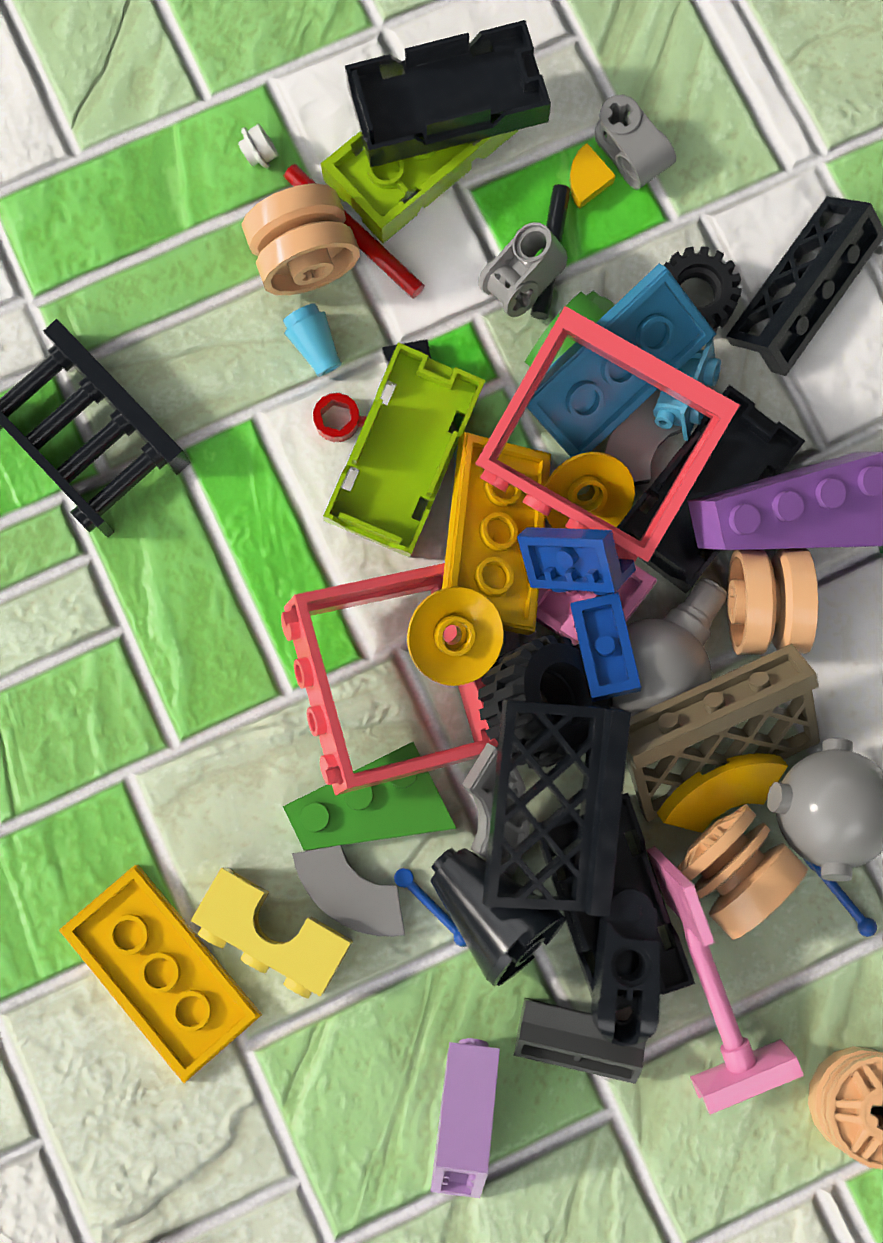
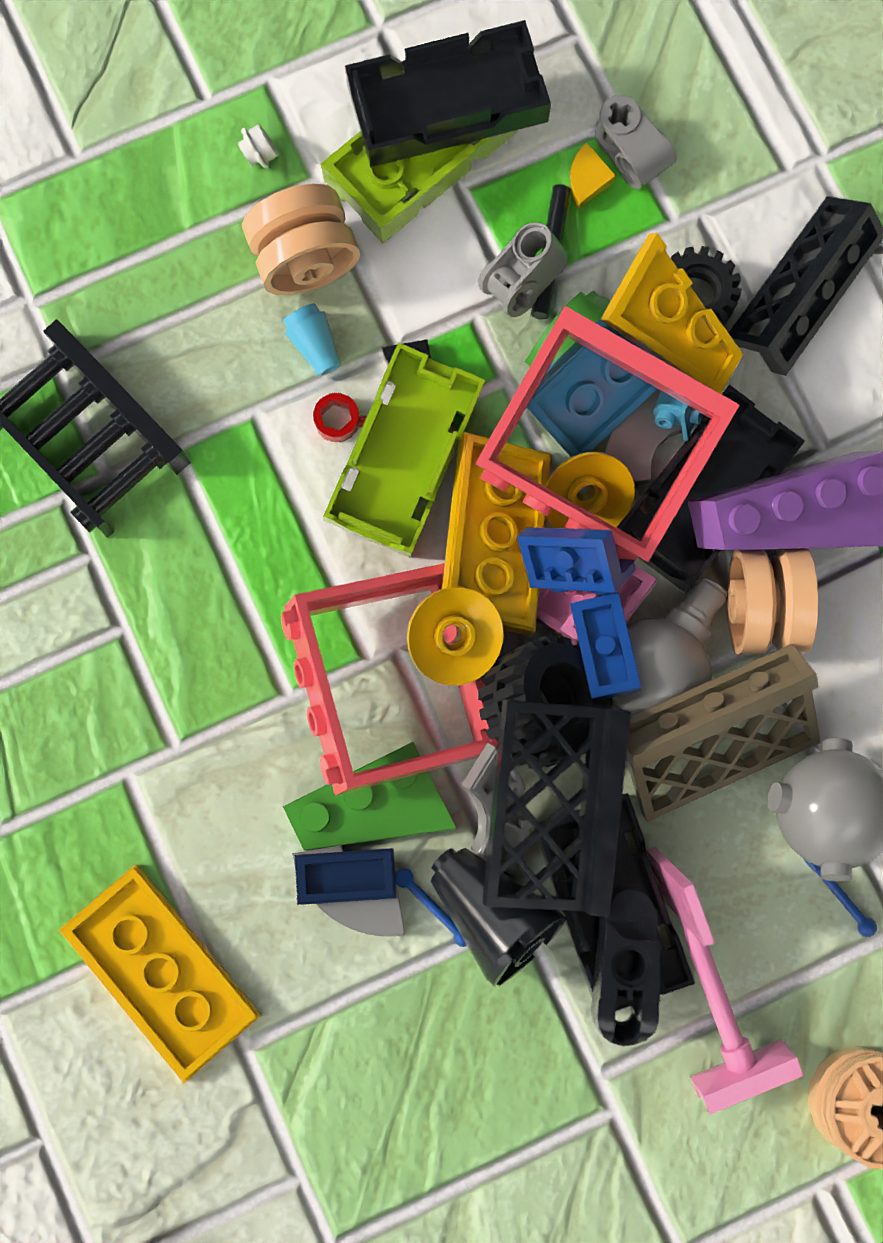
(232, 916): light yellow arch -> none
(345, 876): none -> dark blue tile
(367, 243): red bar -> none
(465, 1119): lavender slope -> none
(572, 1041): dark grey piece -> none
(669, 320): none -> yellow wing
(707, 796): yellow tile -> none
(747, 880): light nougat wheel -> none

